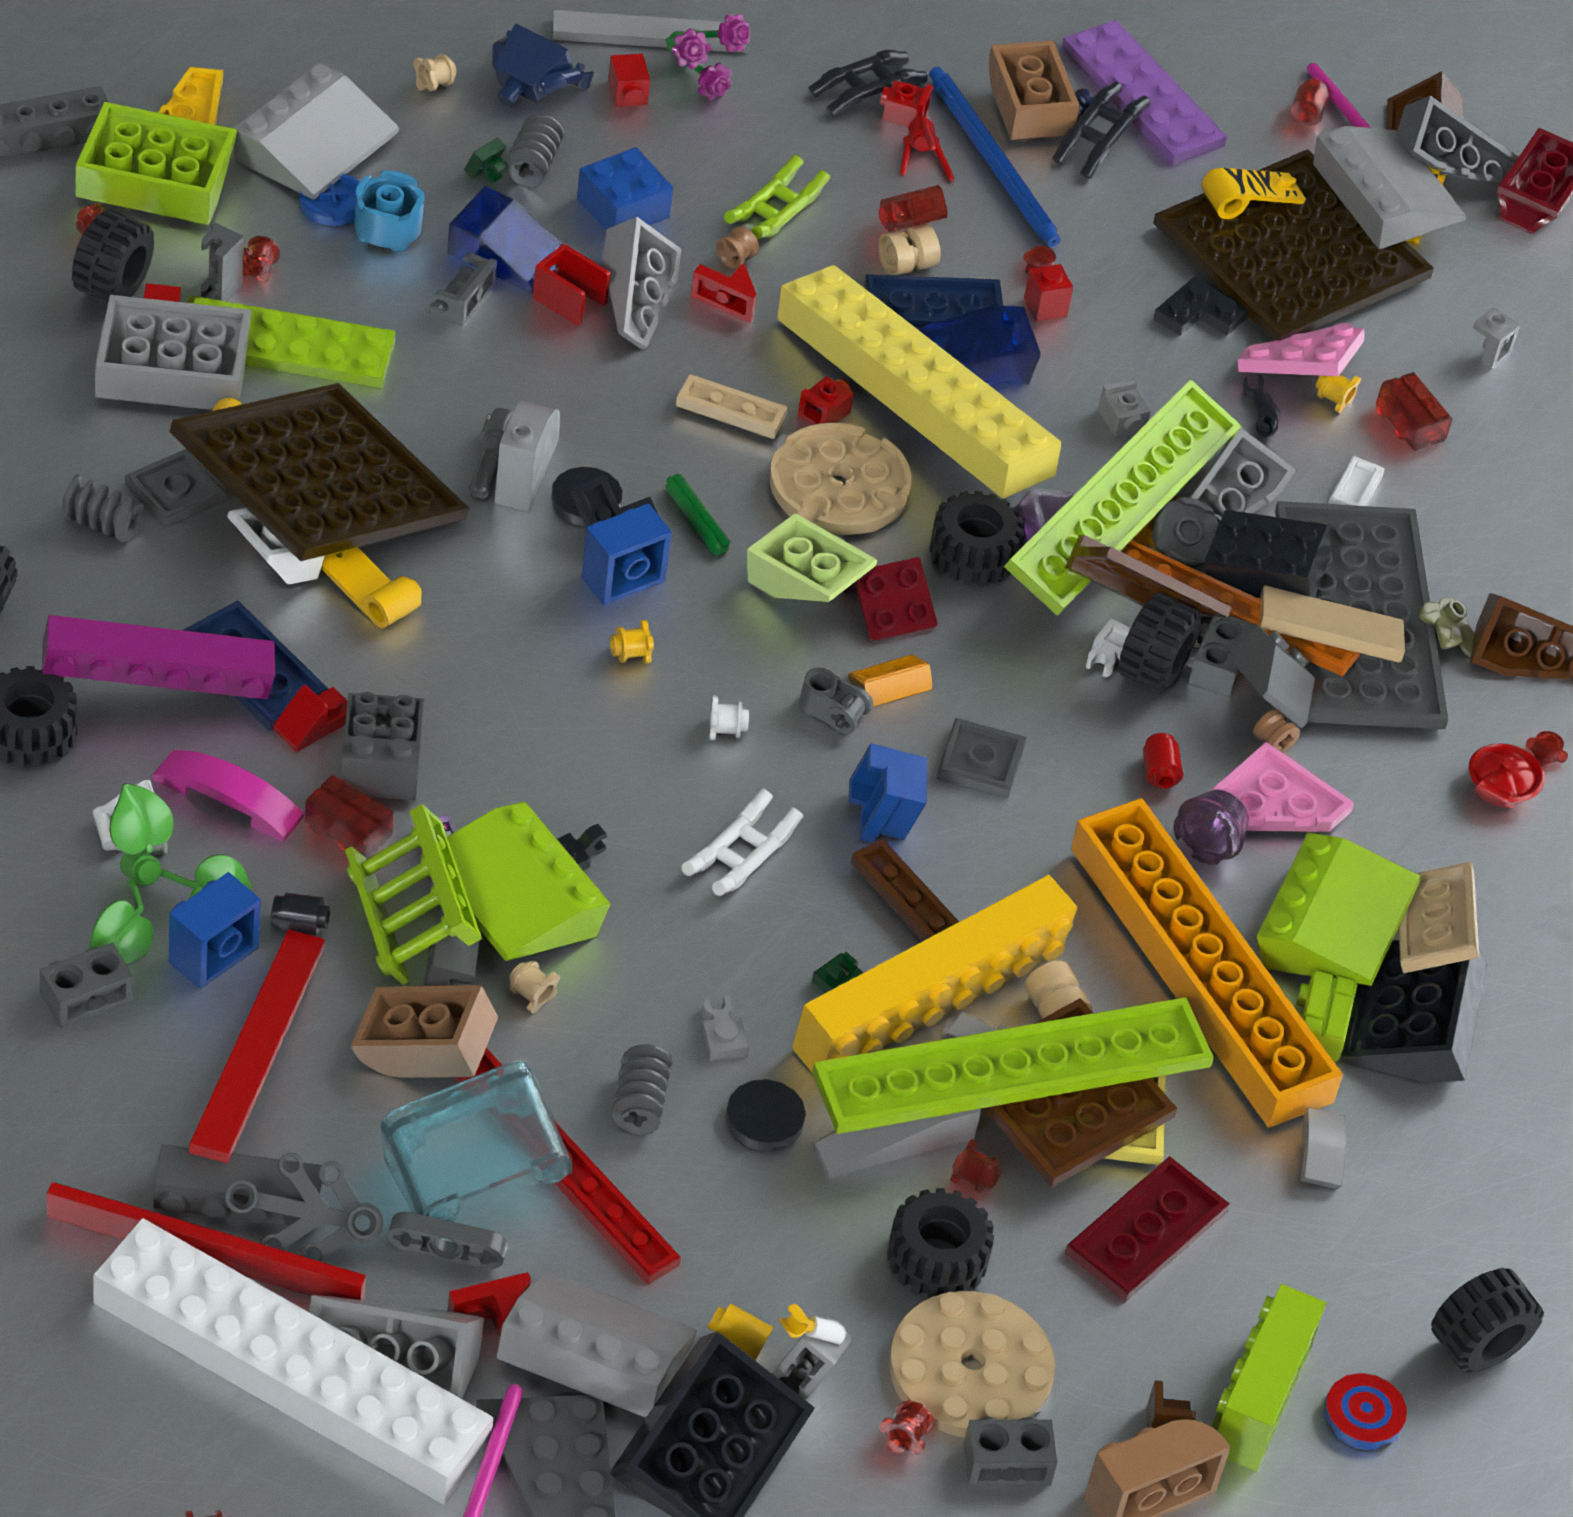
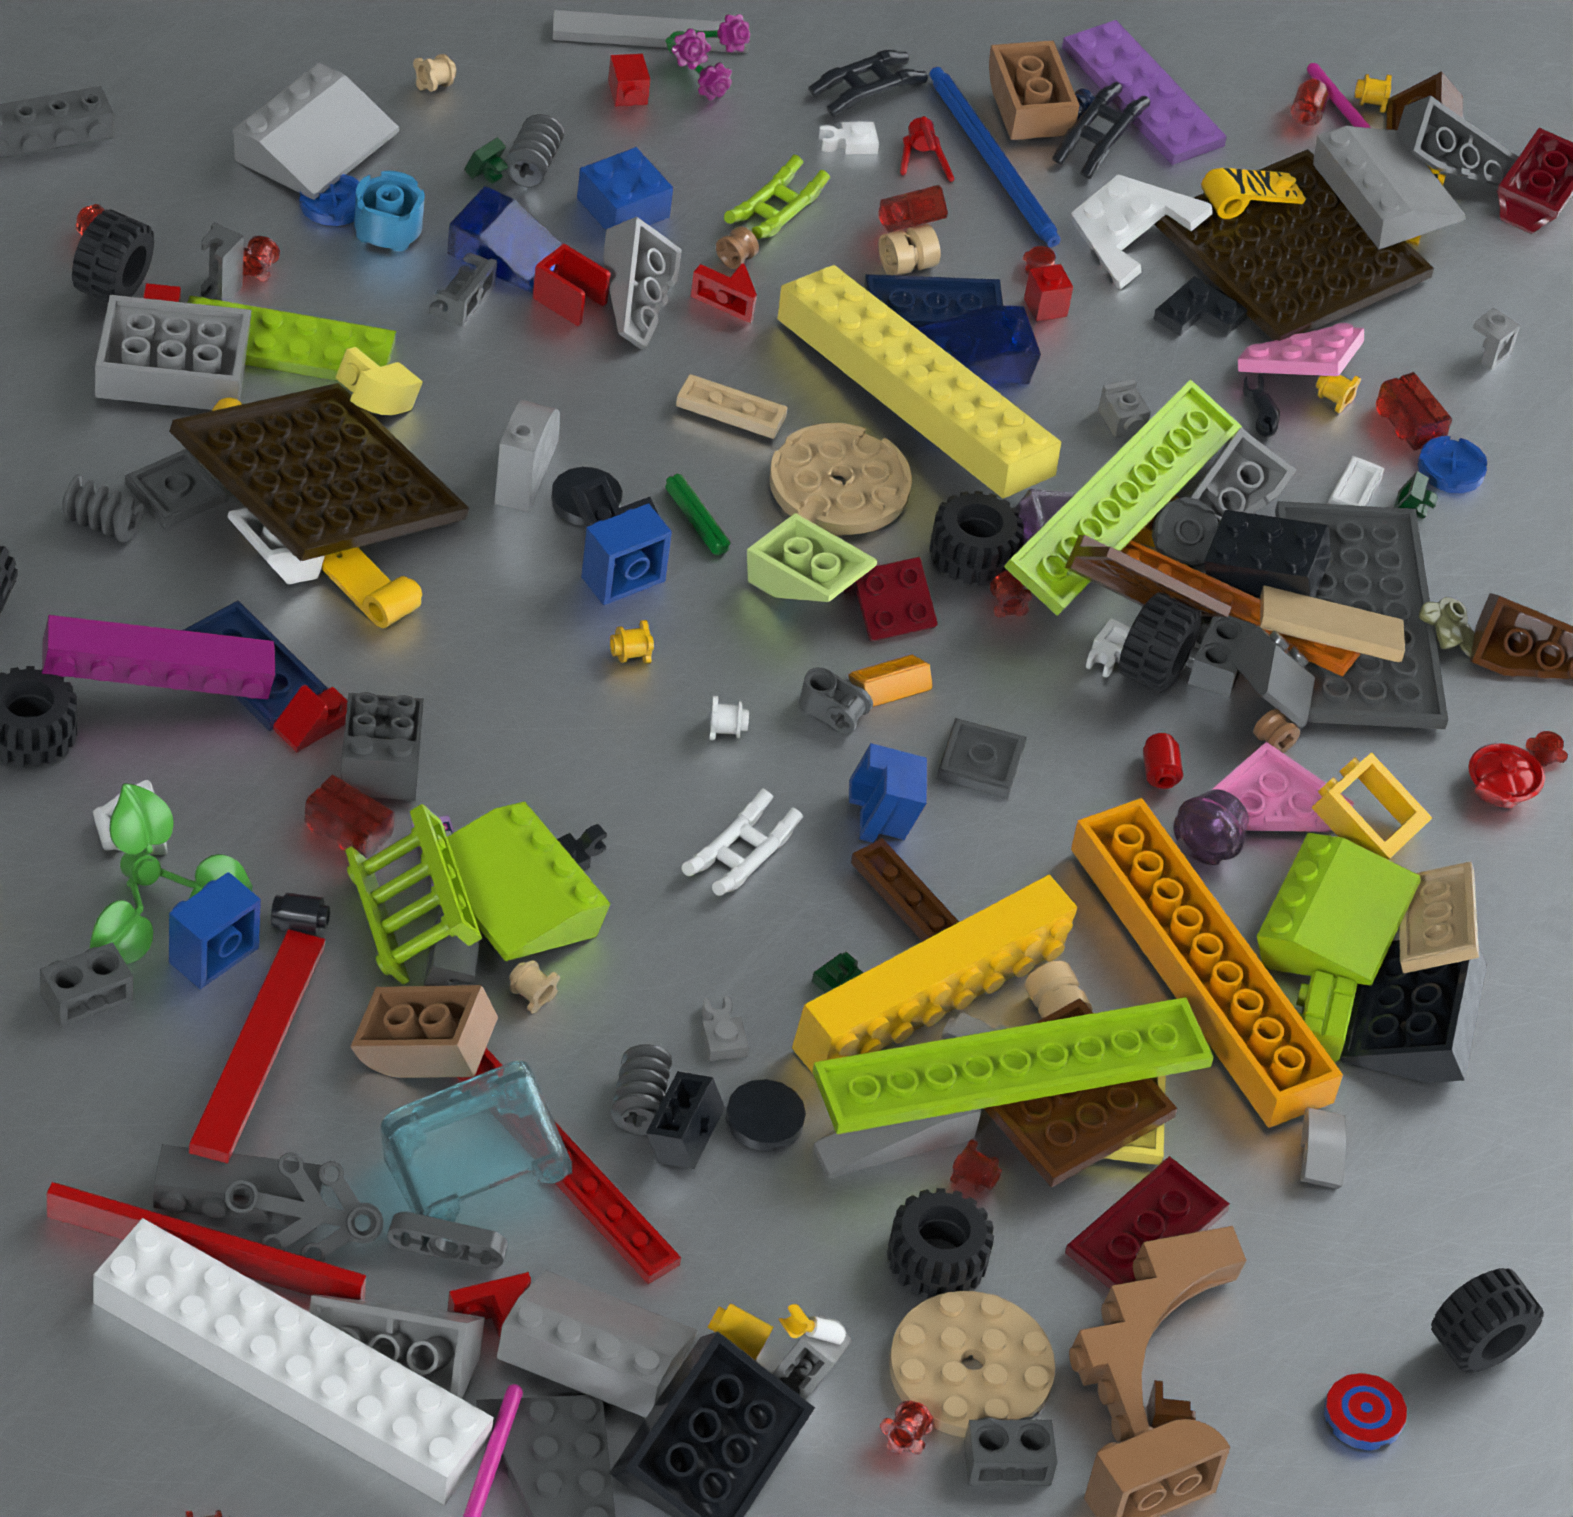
(154, 163): lime slope -> none
(196, 96): yellow wing -> none
(233, 786): dark pink slope -> none
(376, 388): none -> light yellow brick
(488, 462): dark grey piece -> none
(533, 66): dark blue torso -> none
(685, 1120): none -> black brick
(829, 396): red brick -> none
(852, 136): none -> white plate
(905, 102): red brick -> none
(1010, 595): none -> clear red brick
(1124, 212): none -> white wing
(1166, 1276): none -> medium nougat arch
(1267, 1374): lime brick -> none
(1373, 91): none -> yellow brick
(1391, 794): none -> yellow window
(1415, 496): none -> dark green tile
(1452, 464): none -> blue tile

